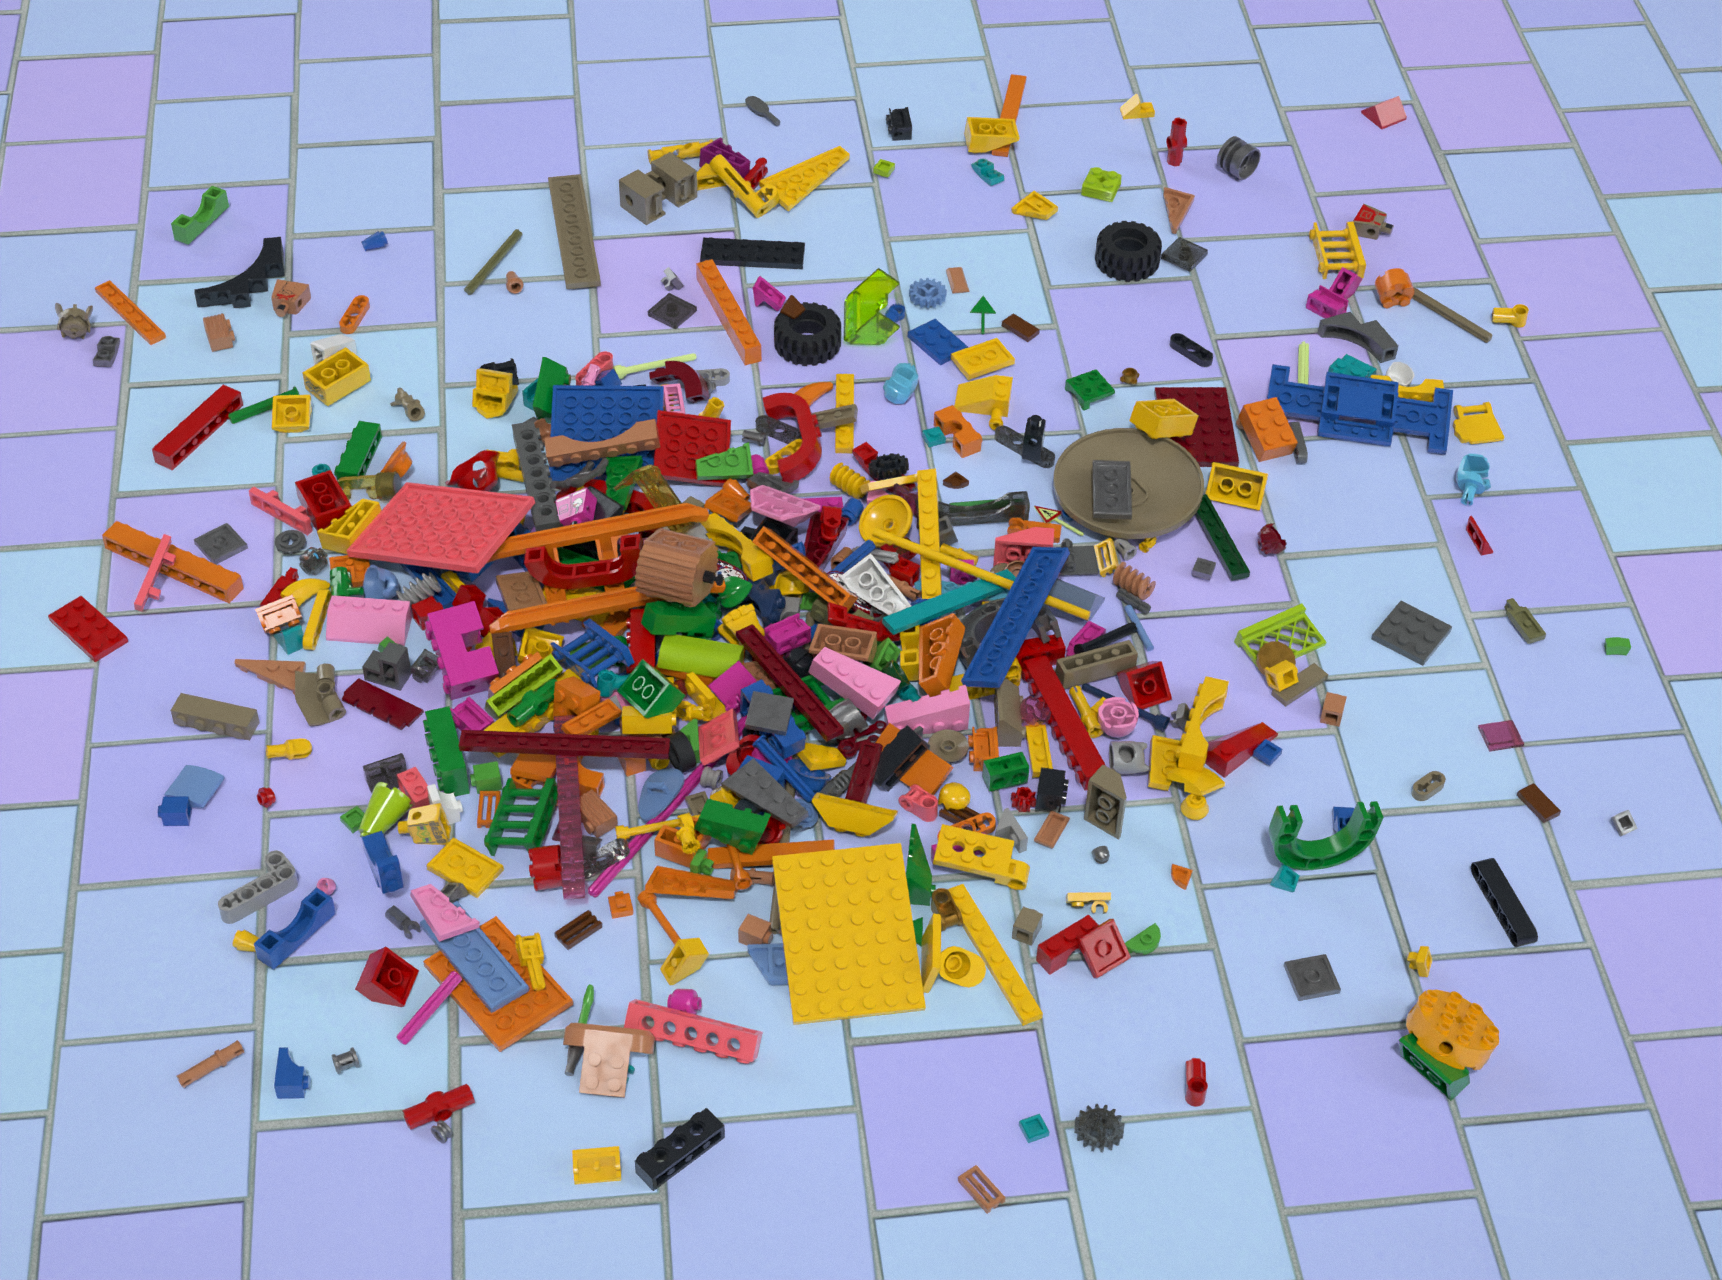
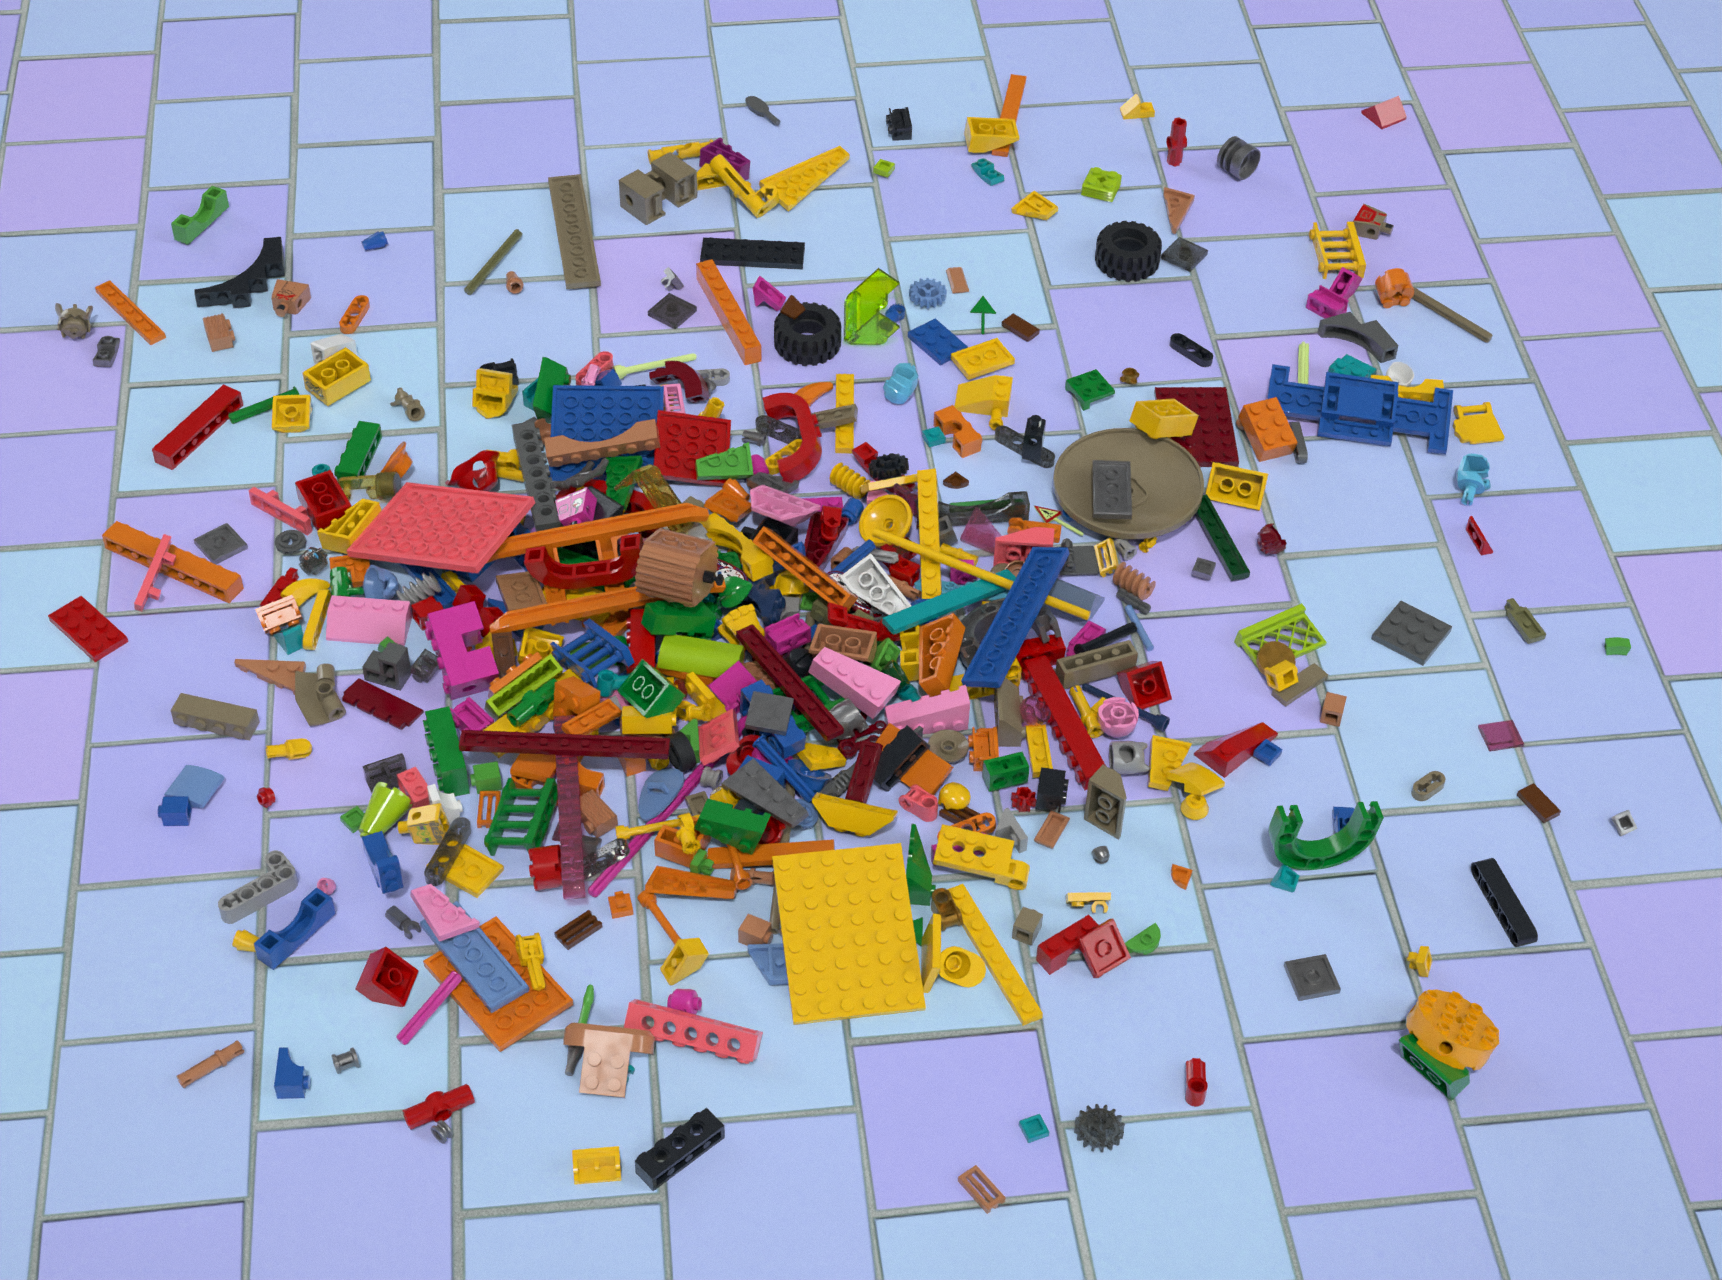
(449, 851): none -> clear smoke beam
(454, 890): flat silver slope -> none
(757, 172): red hinge -> none
(980, 532): none -> clear pink wing
(1180, 716): flat silver tile -> none
(1194, 747): yellow arch -> none
(1516, 316): yellow piece -> none

